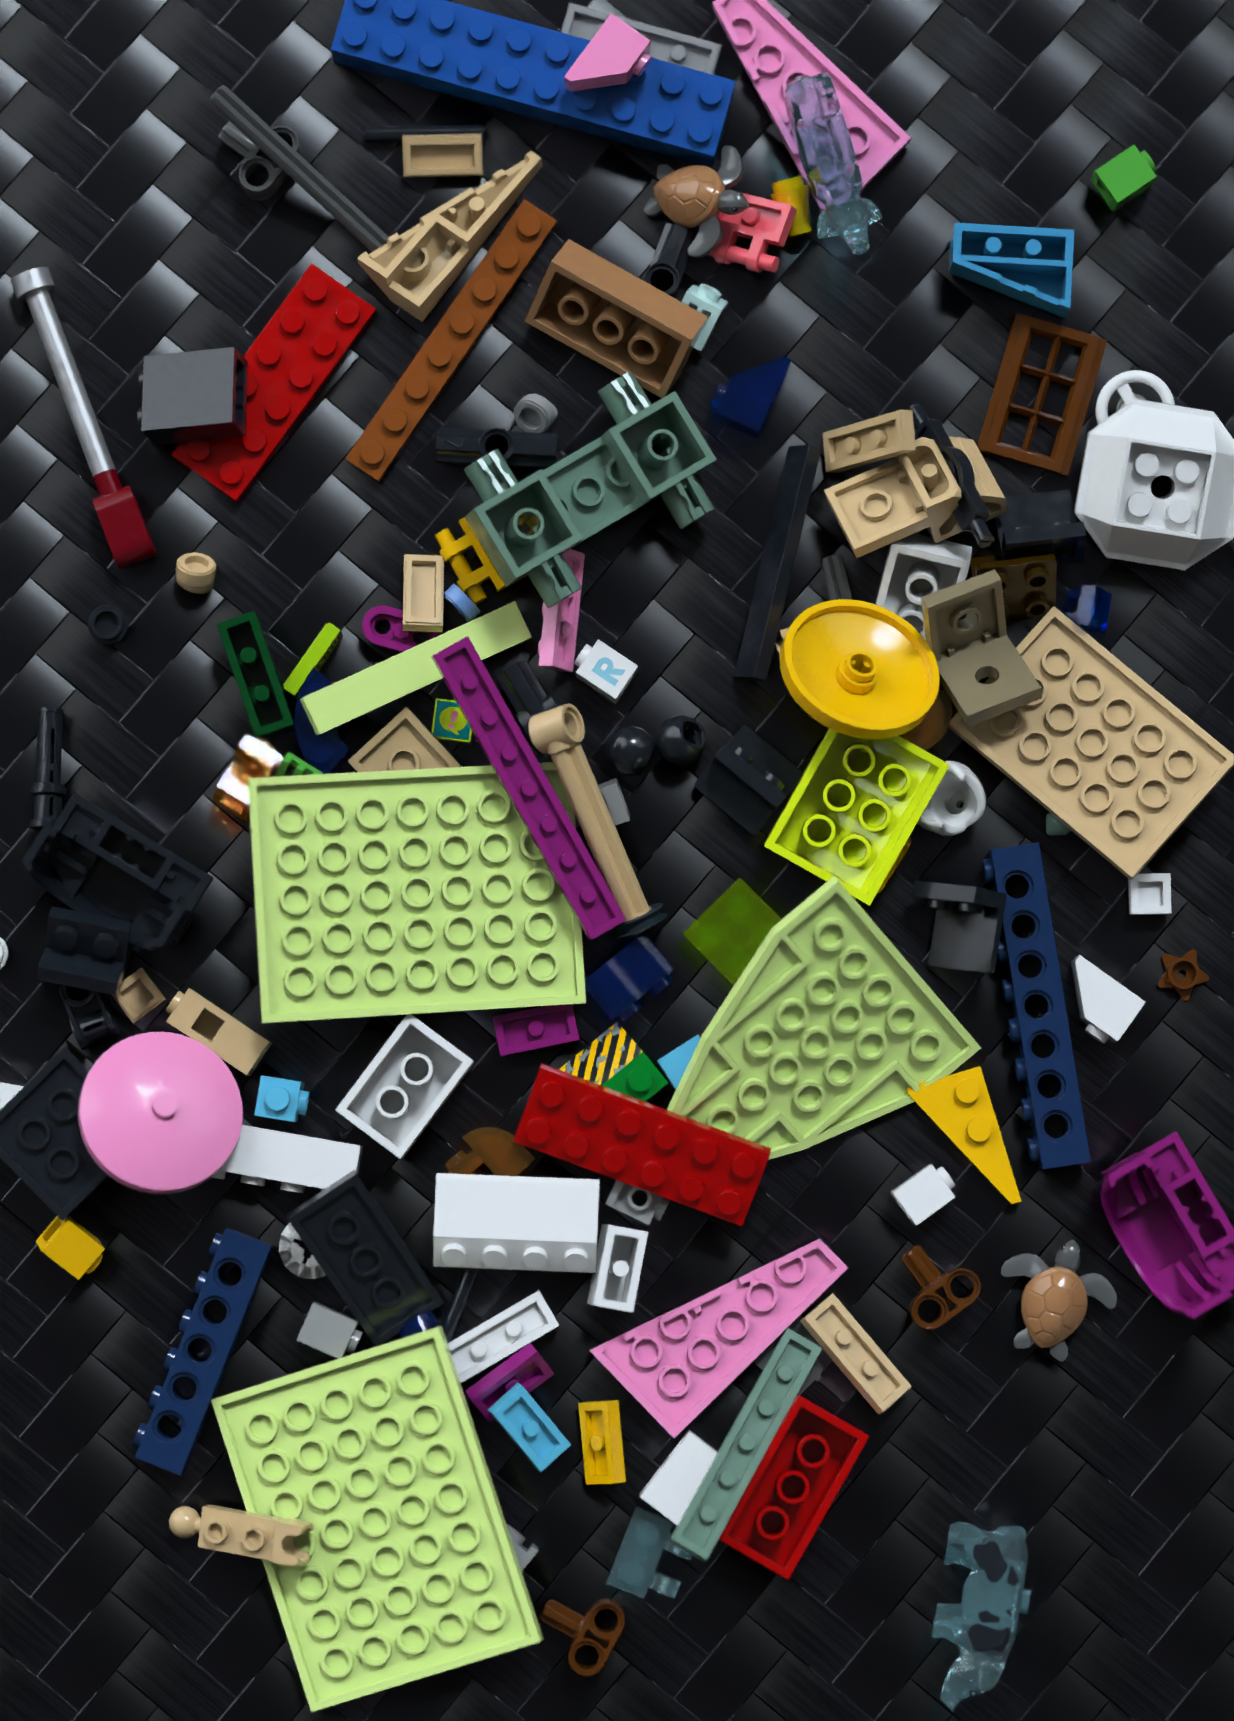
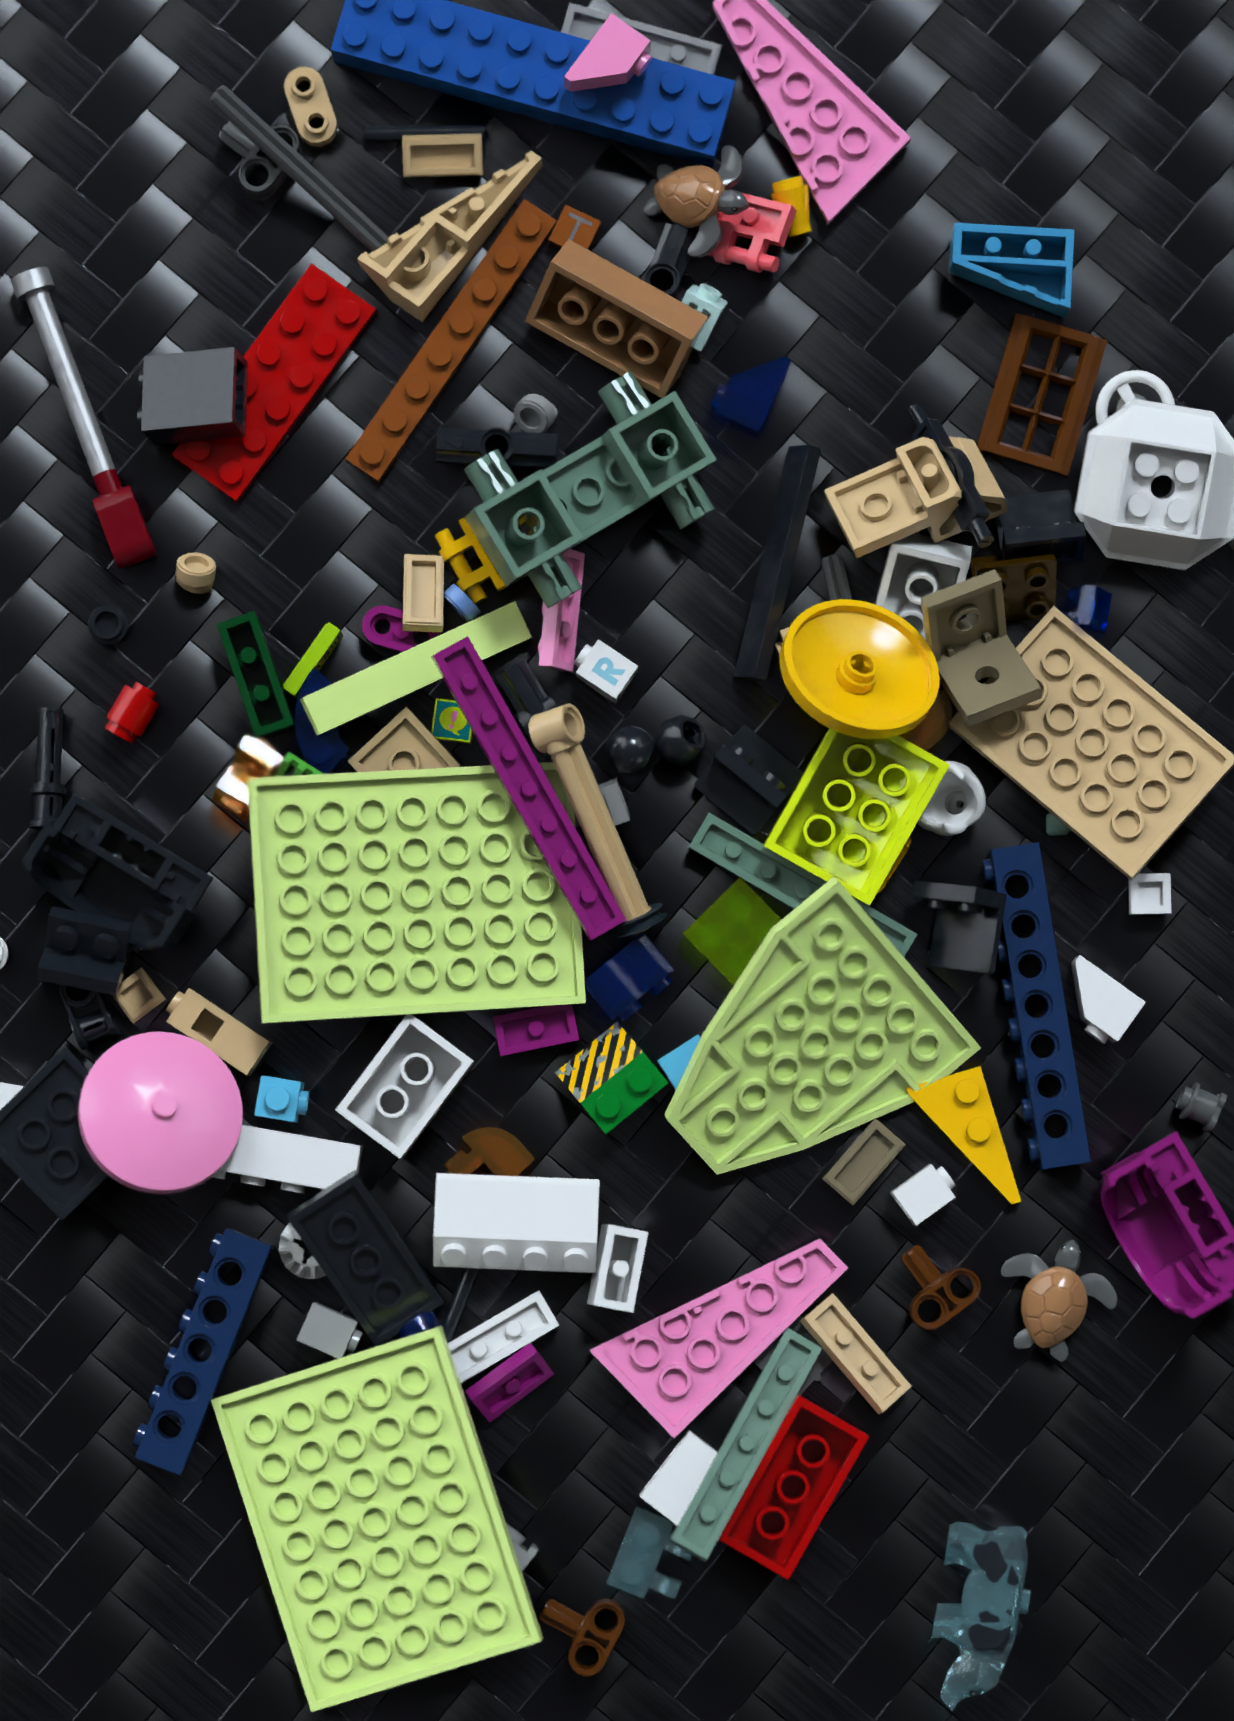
(71, 1246): yellow brick -> none
(132, 712): none -> red brick
(243, 1533): tan plate -> none
(310, 105): none -> tan plate
(529, 1427): medium azure plate -> none
(576, 227): none -> dark orange tile
(602, 1442): yellow plate -> none
(621, 1200): light grey brick -> none
(642, 1144): red plate -> none
(775, 874): none -> sand green plate
(829, 160): clear light blue animal -> none
(863, 1161): none -> dark tan tile
(869, 441): tan plate -> none
(1124, 177): bright green brick -> none
(1186, 963): reddish brown plate -> none
(1200, 1106): none -> dark grey brick

